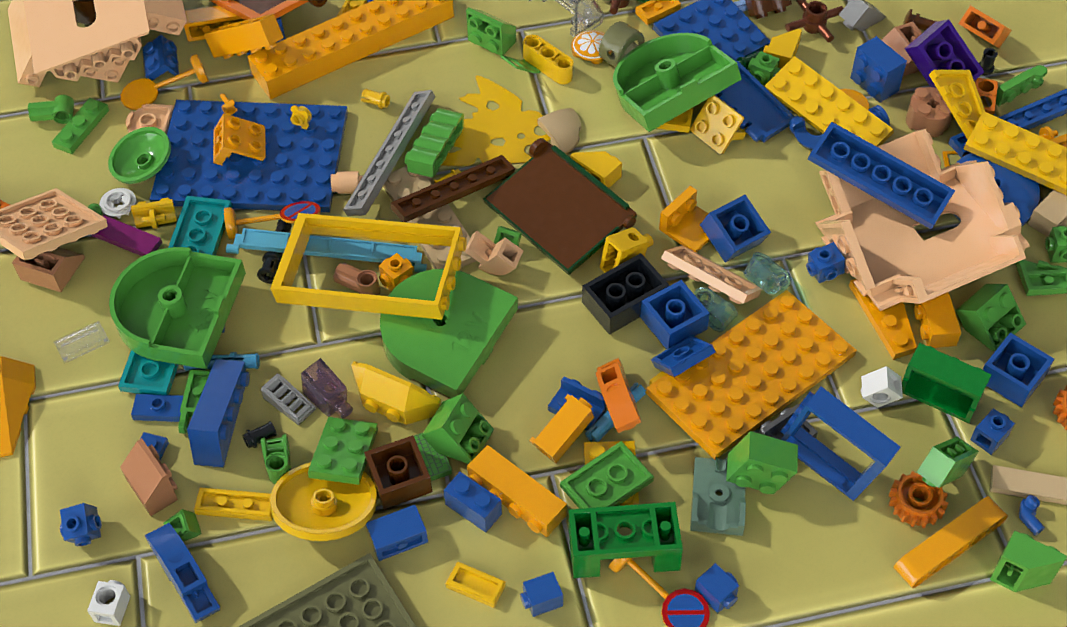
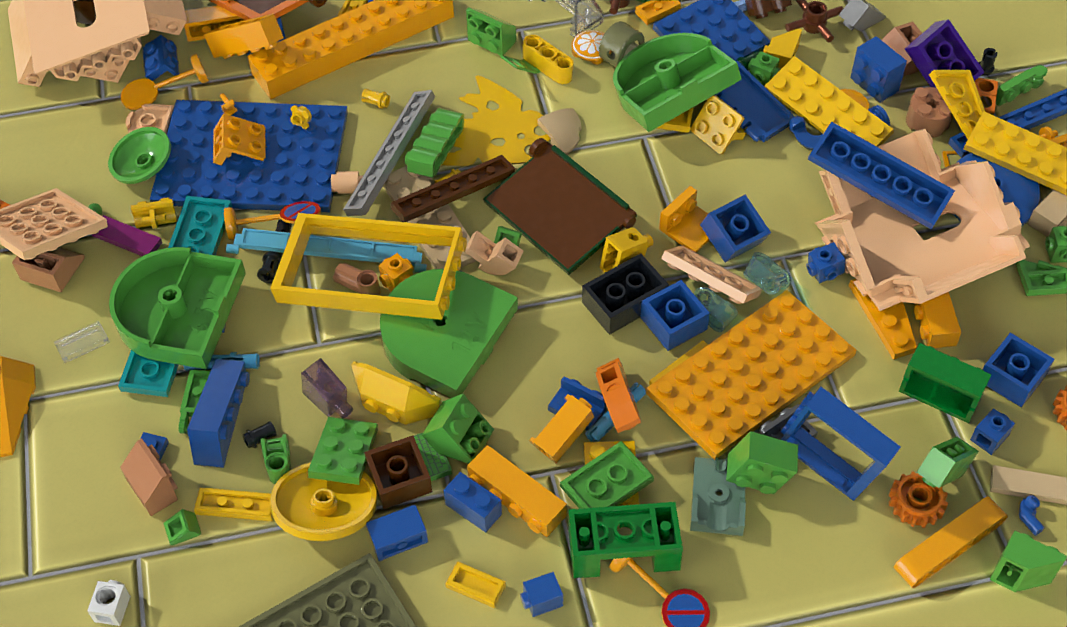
(58, 110): bright green piece -> none
(80, 126): bright green plate -> none
(80, 524): blue brick -> none
(116, 196): white gear -> none
(157, 407): blue plate -> none
(183, 572): blue slope -> none
(276, 388): light grey slope -> none
(600, 165): yellow slope -> none
(683, 355): blue tile -> none
(718, 588): blue brick -> none
(881, 387): white brick -> none
(921, 22): reddish brown pin -> none
(985, 27): orange brick -> none
(991, 315): bright green slope -> none

